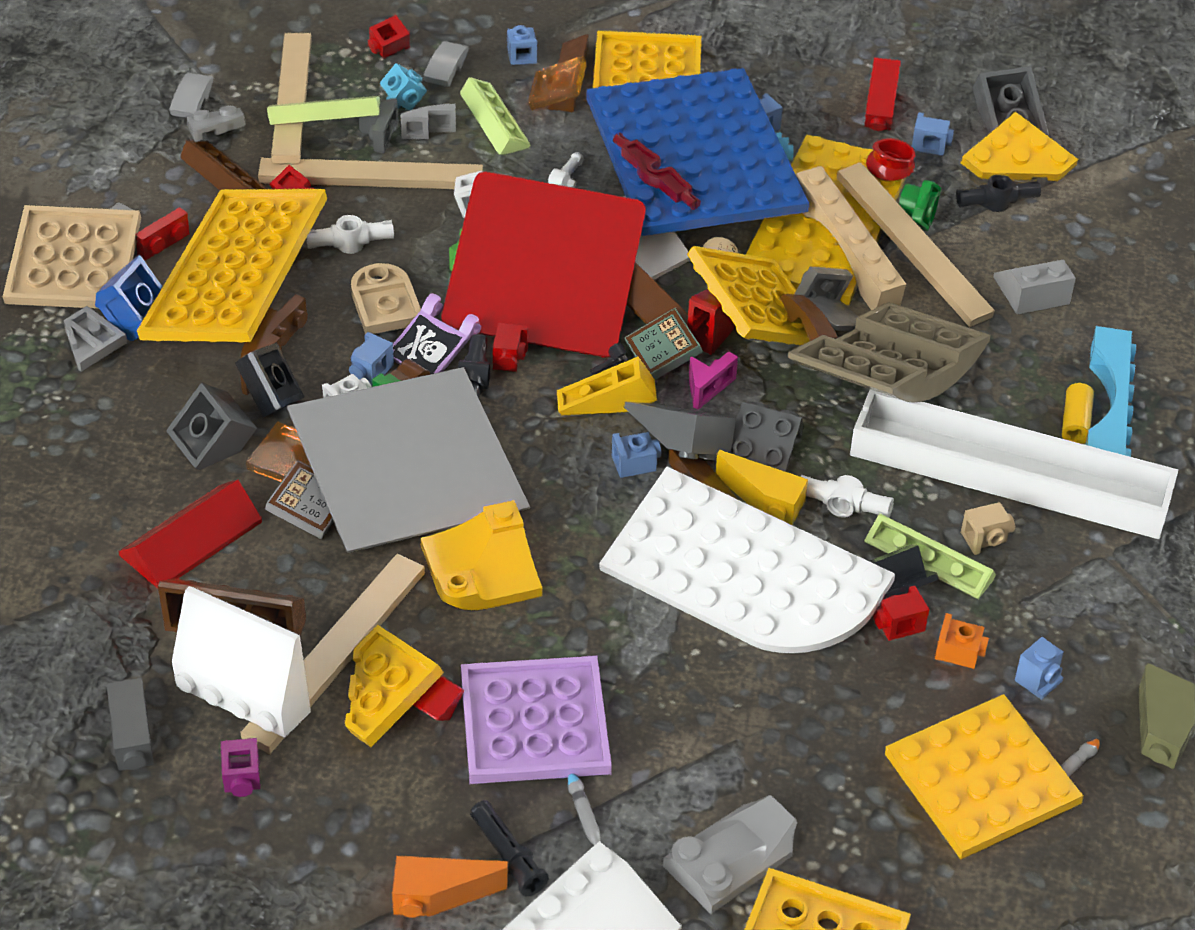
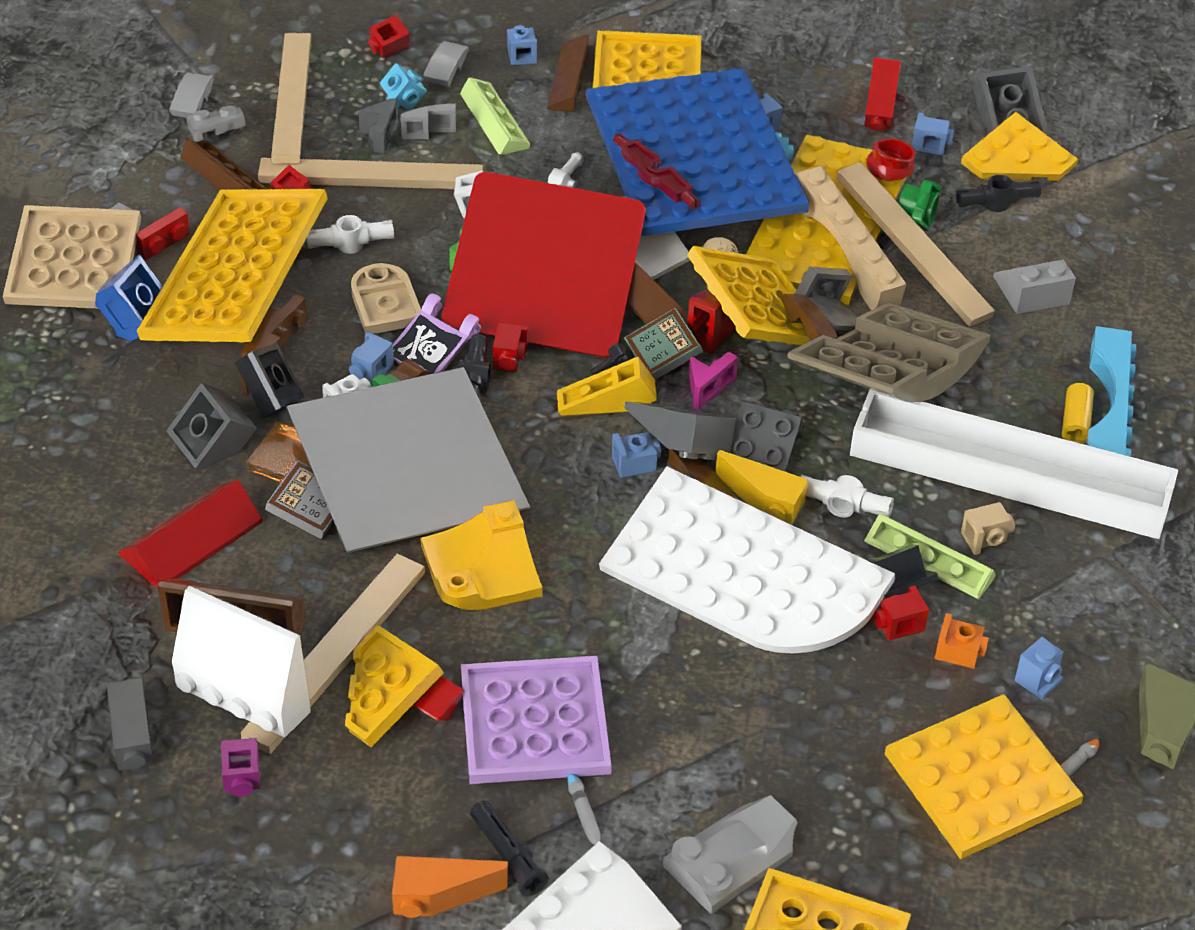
(91, 337): light grey wing -> none
(324, 110): yellowish green slope -> none
(557, 83): clear orange tile -> none

